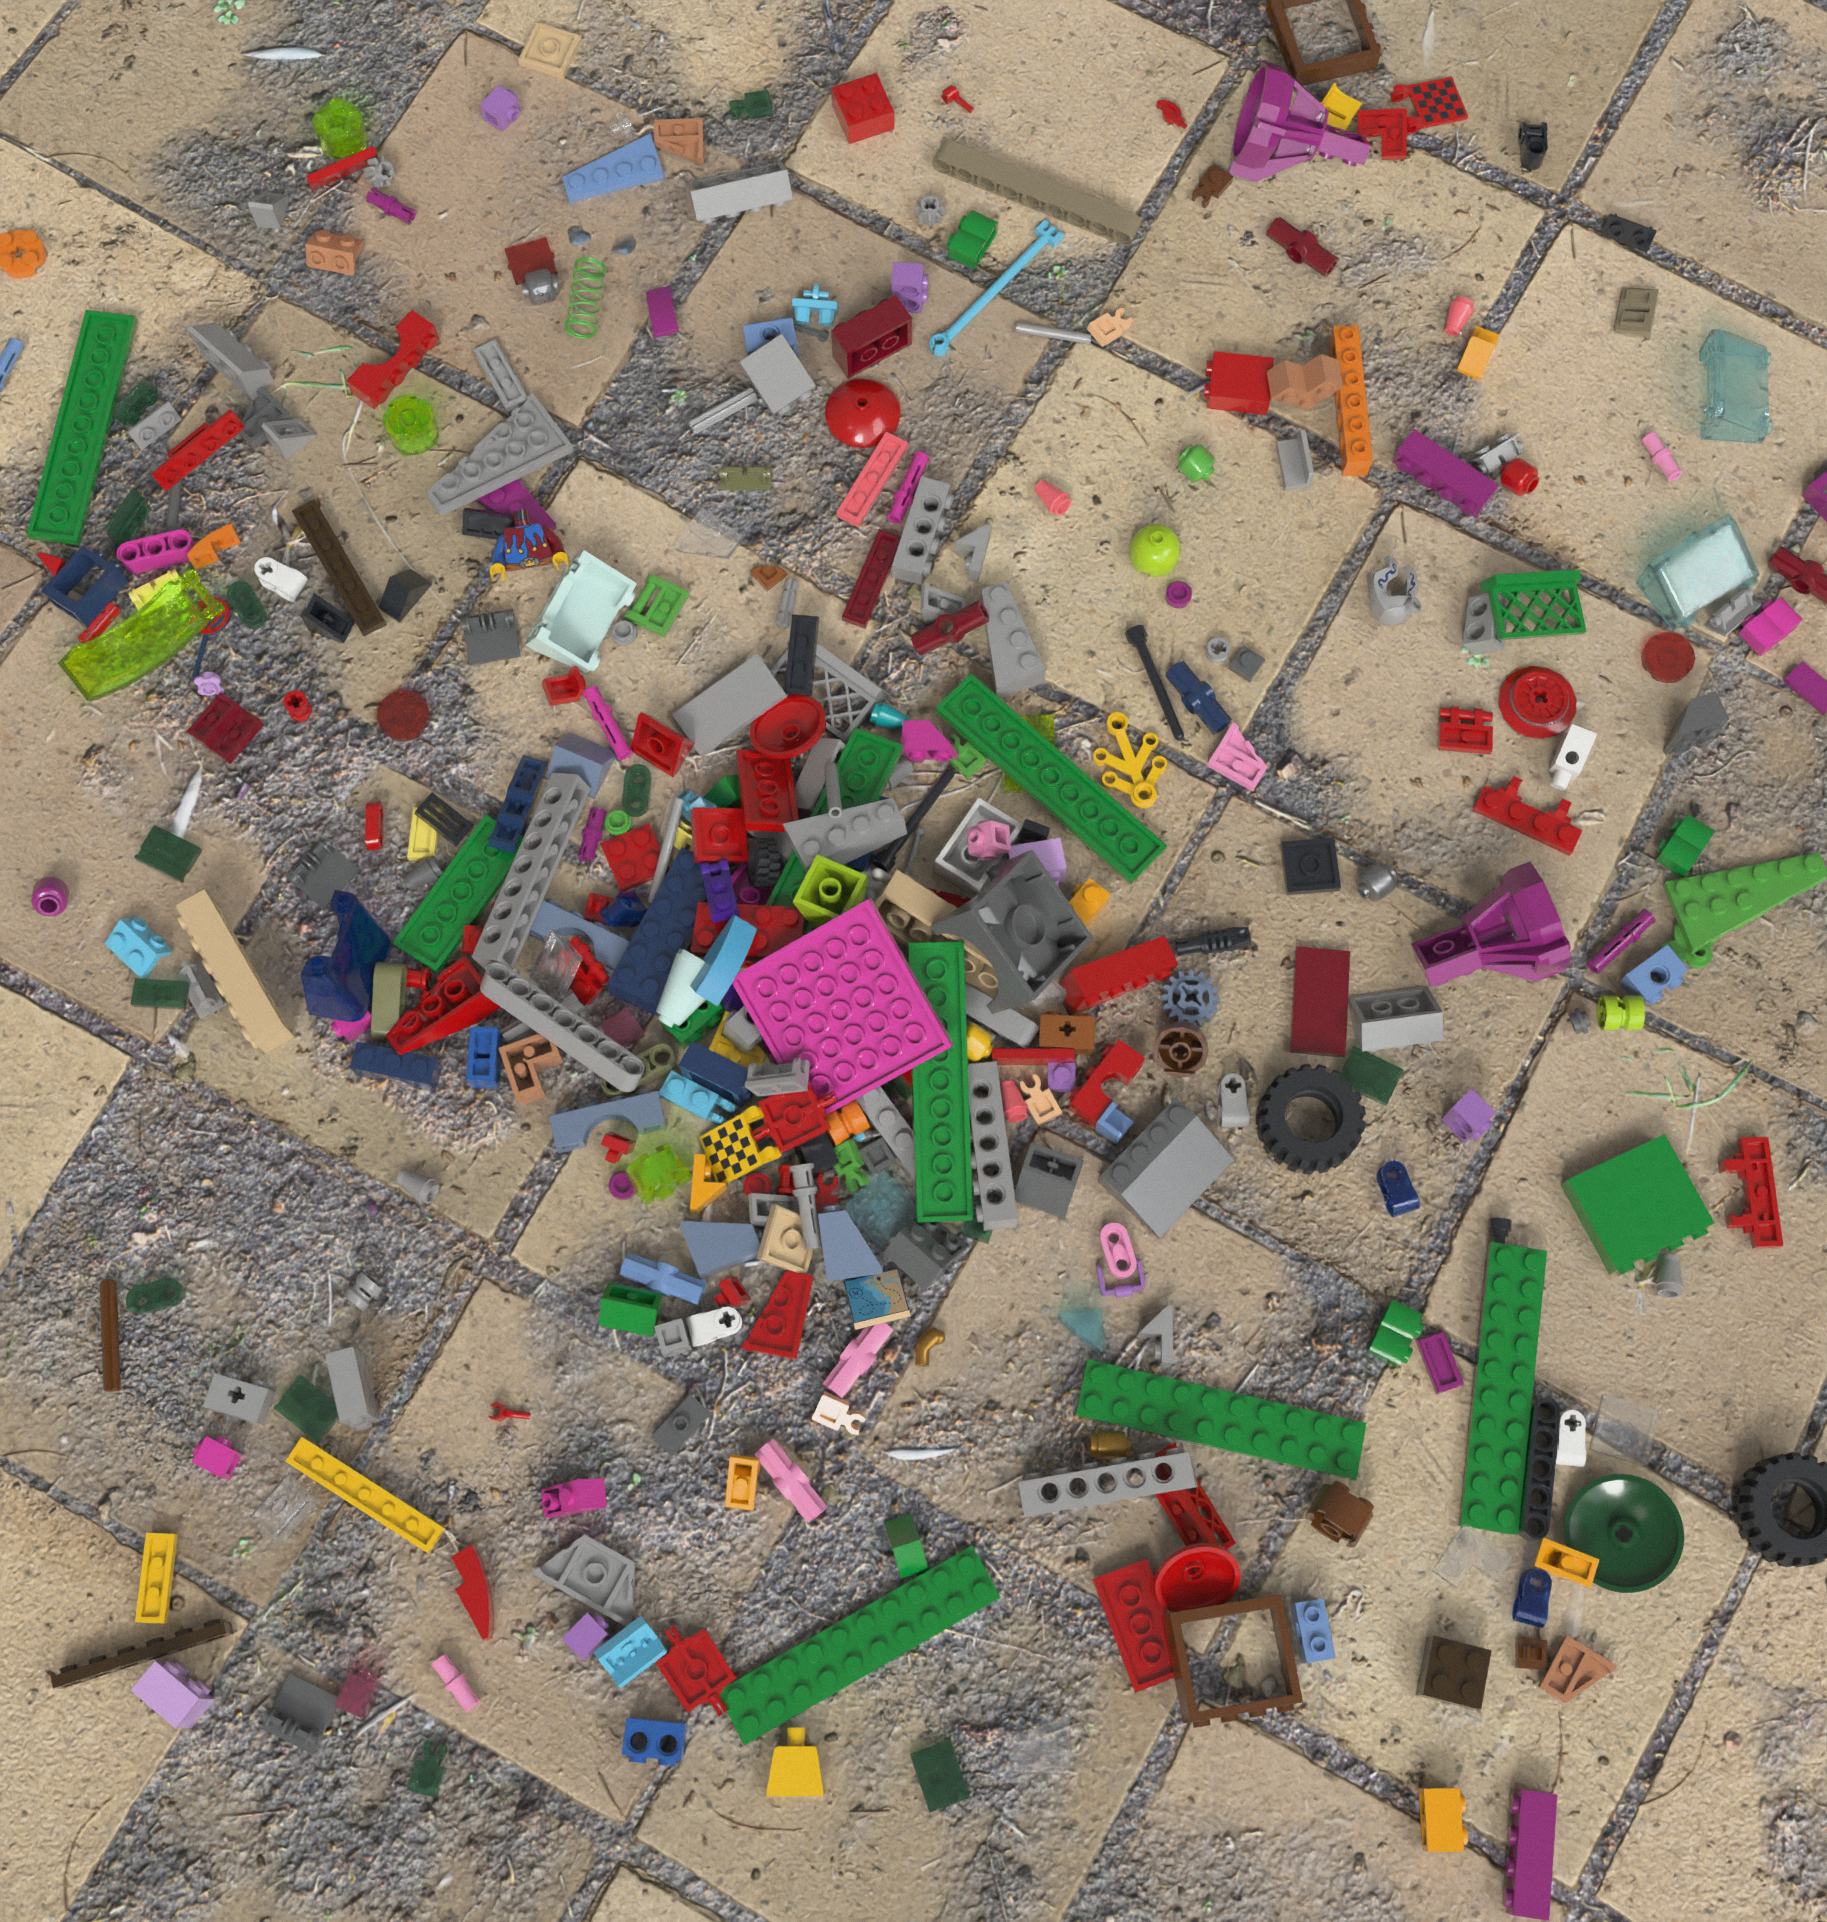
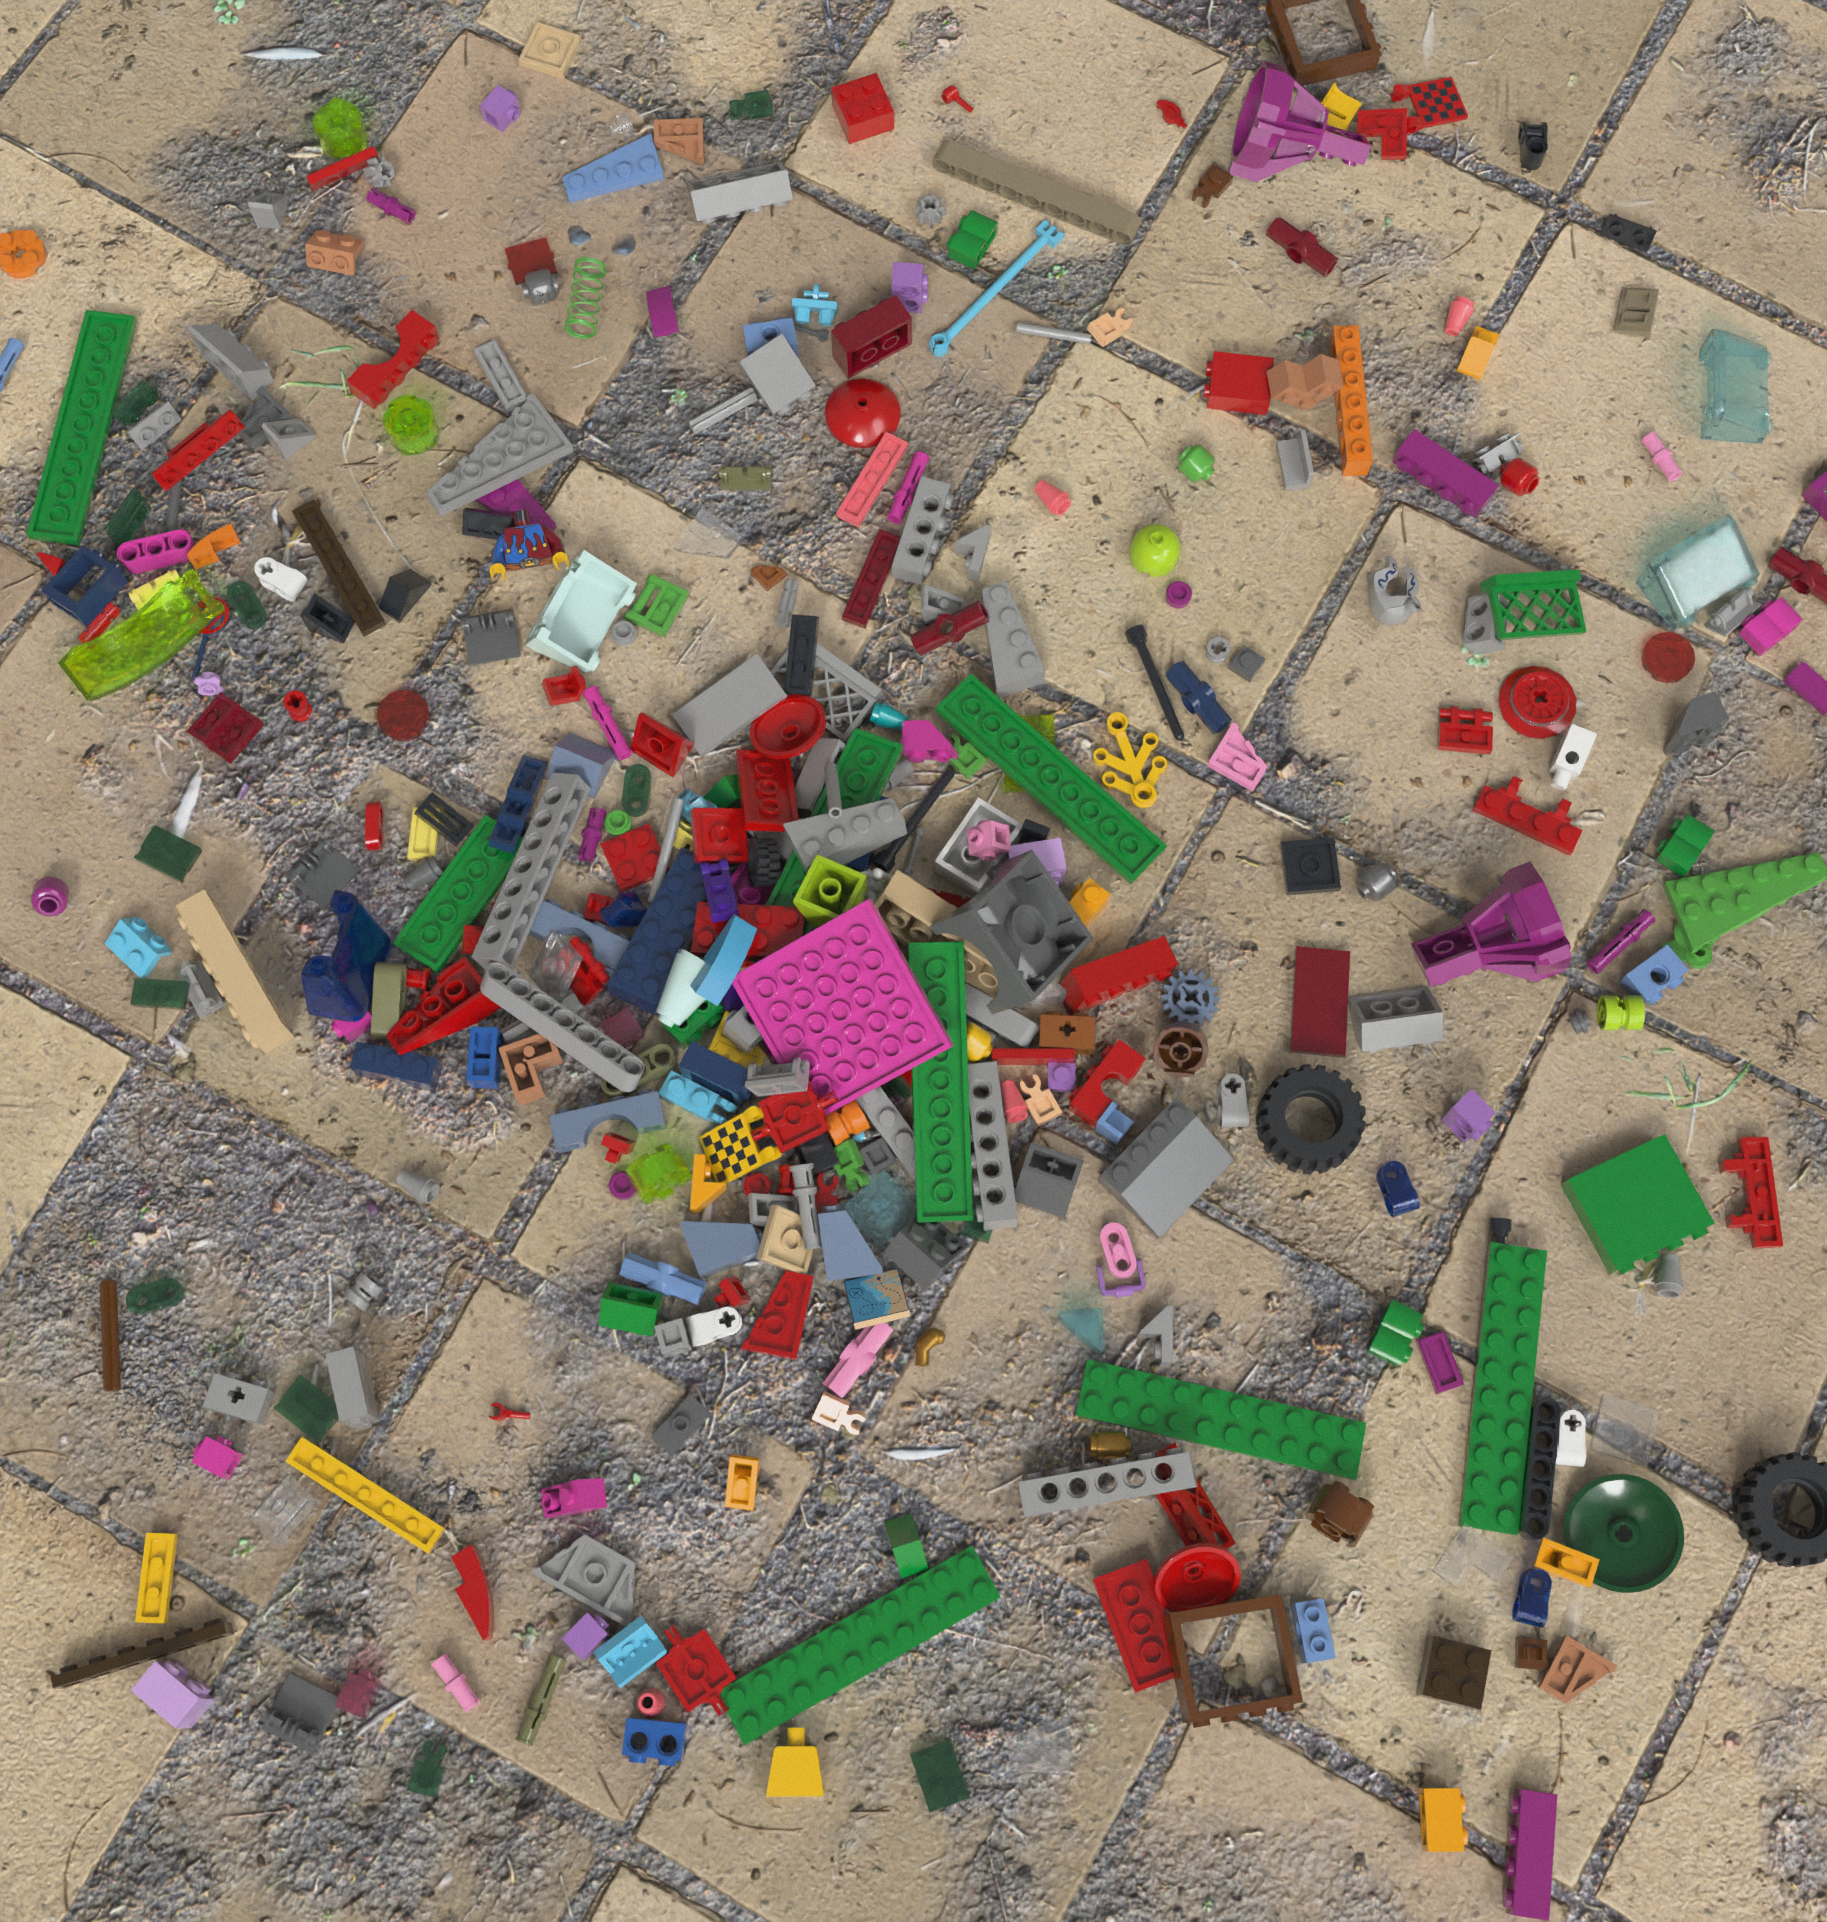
(536, 1711): none -> olive pin
(658, 1702): none -> coral cone
(790, 1480): bright pink piece -> none
(1214, 941): black hinge -> none
(1371, 1075): clear green plate -> none

